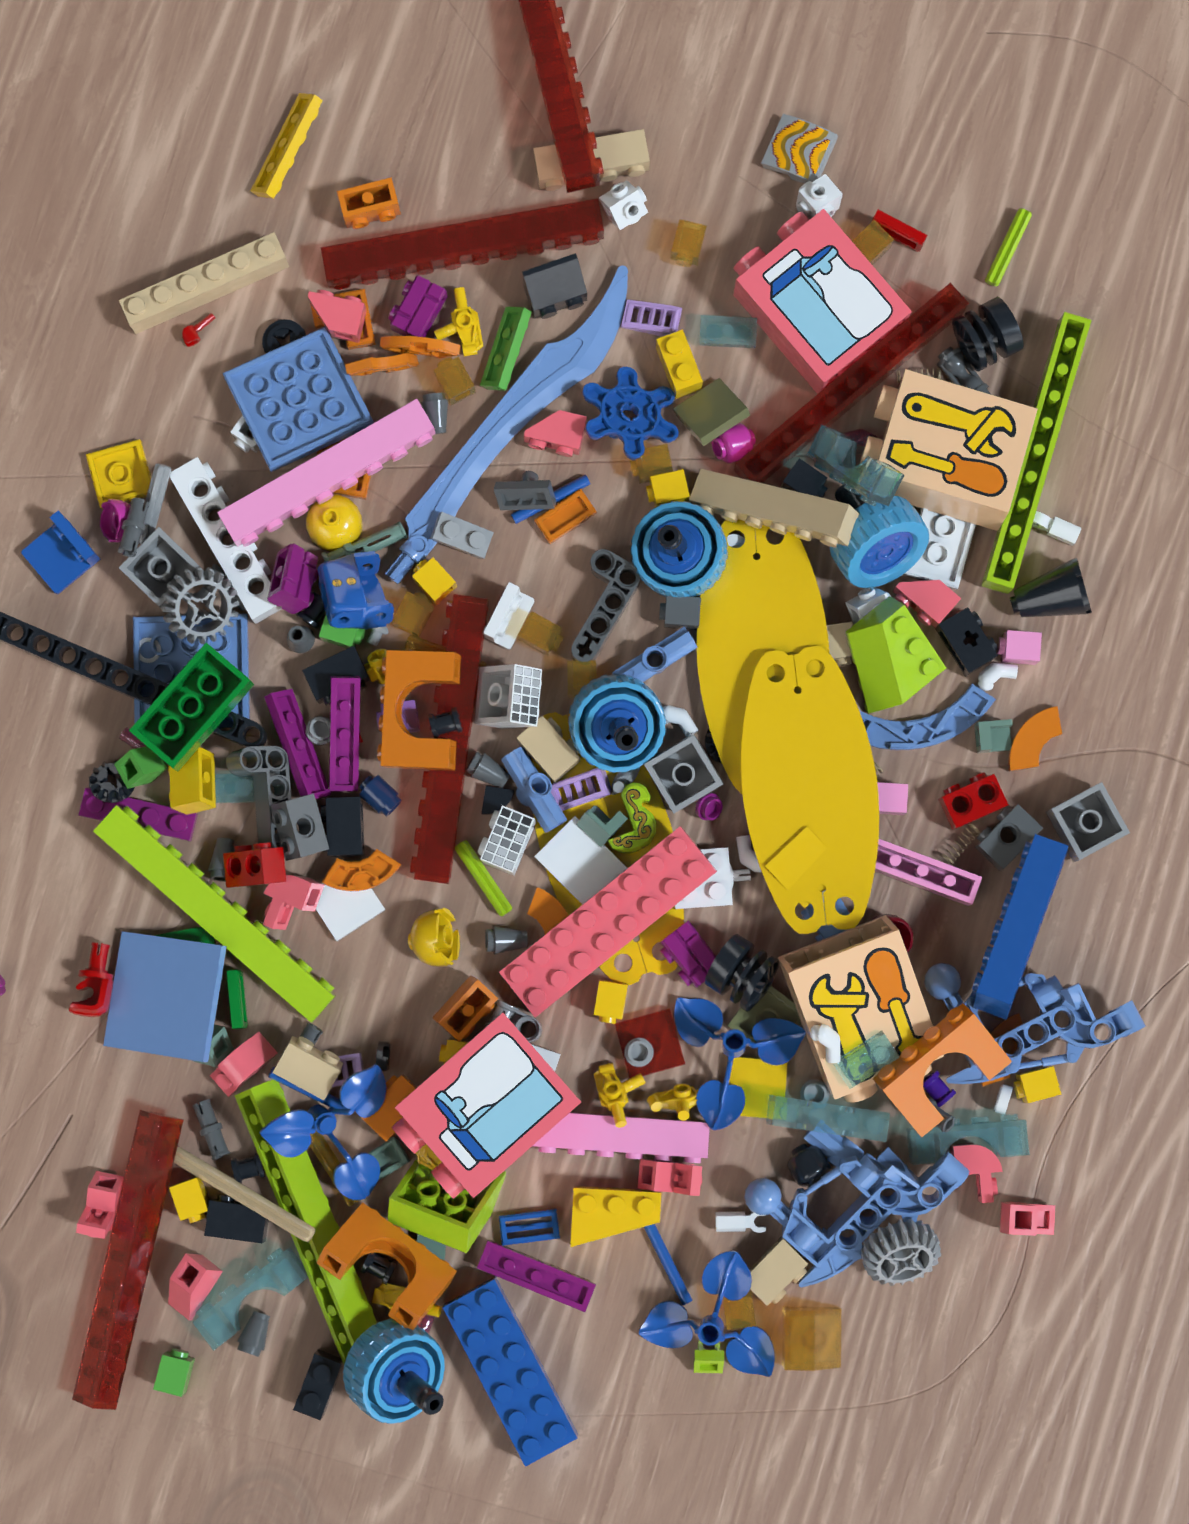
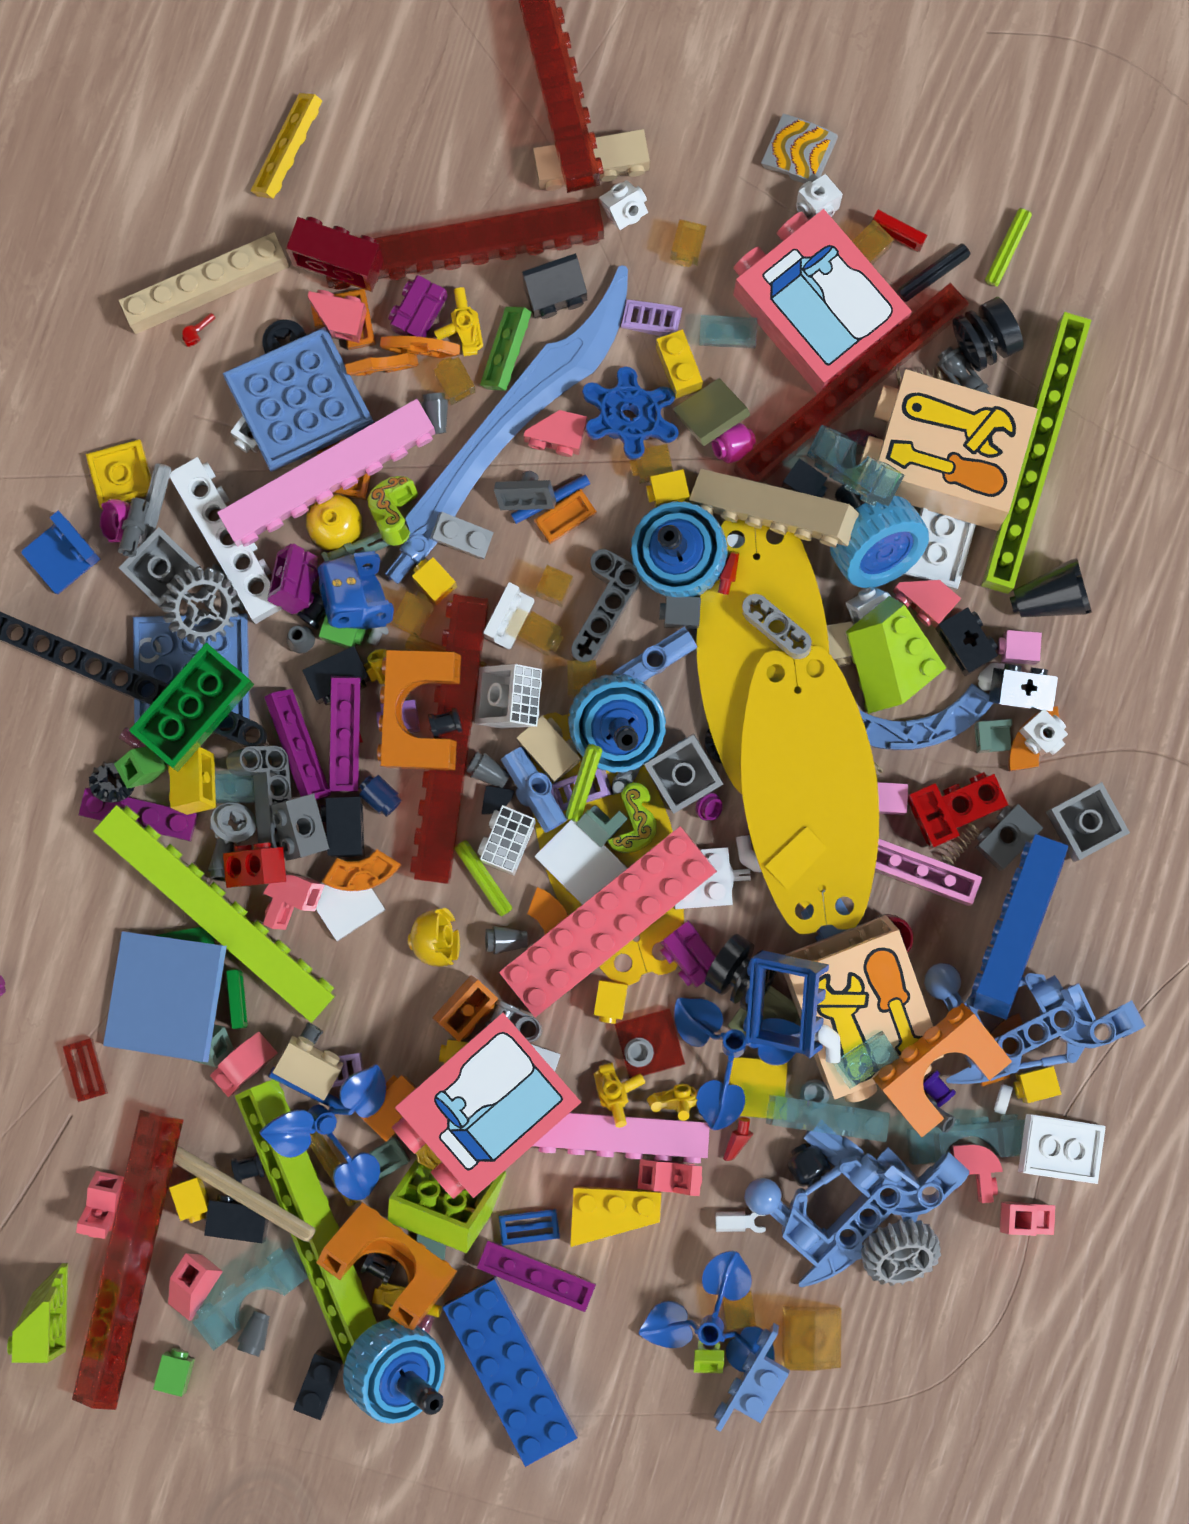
(43, 1323): none -> lime wedge
(85, 1068): none -> clear red tile
(96, 979): red piece -> none
(211, 1129): dark grey pin -> none
(240, 815): none -> light grey gear
(318, 730): light grey plate -> none
(335, 253): none -> dark red brick
(369, 203): orange brick -> none
(383, 507): none -> lime animal
(383, 1055): black tile -> none
(554, 586): none -> clear yellow brick
(583, 782): none -> lime axle
(668, 1264): blue bar -> none
(680, 717): white arm -> none
(728, 573): none -> red bar
(738, 1139): none -> red bar
(757, 1386): none -> medium blue bracket
(775, 1271): tan brick -> none
(797, 632): none -> light grey beam
(811, 998): none -> blue window
(932, 816): none -> red brick
(933, 272): none -> black axle
(1007, 687): none -> brick
(1052, 726): none -> white brick
(1057, 528): white bar -> none
(1061, 1148): none -> white tile

